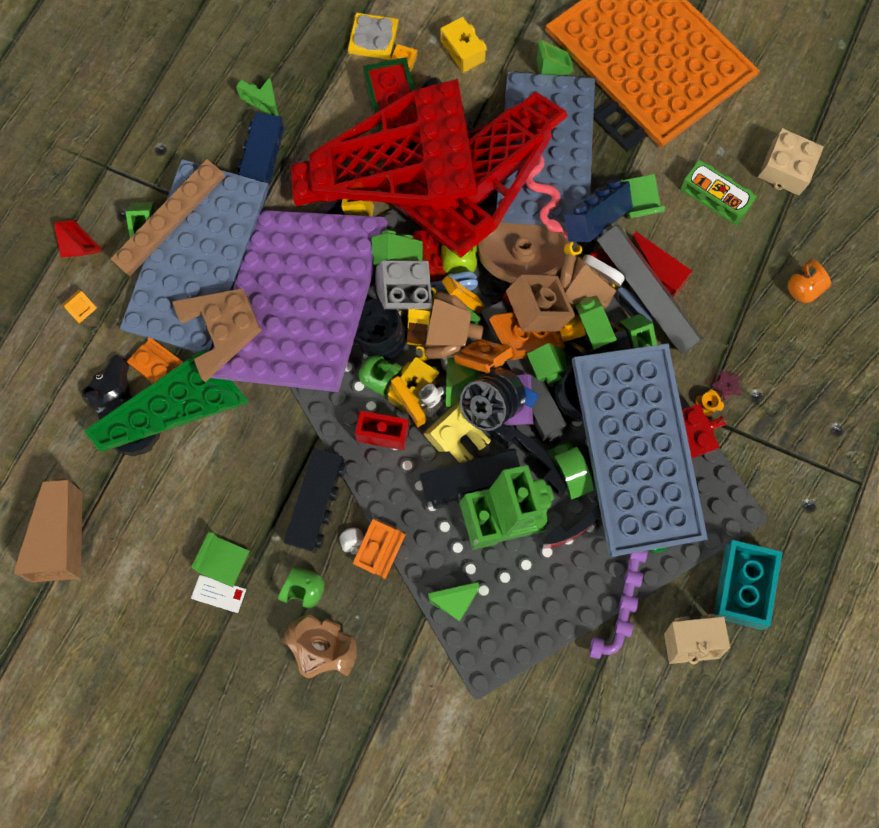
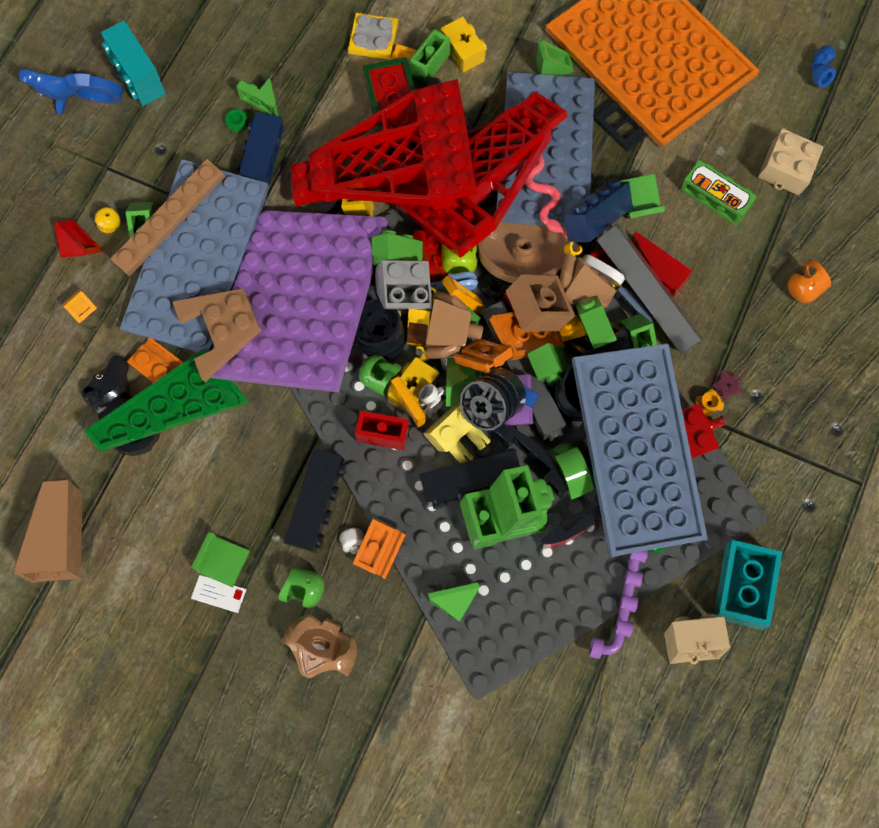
(72, 85): none -> blue animal
(107, 220): none -> yellow piece
(132, 63): none -> teal brick
(236, 120): none -> green tile
(429, 56): none -> bright green brick
(822, 72): none -> blue arm

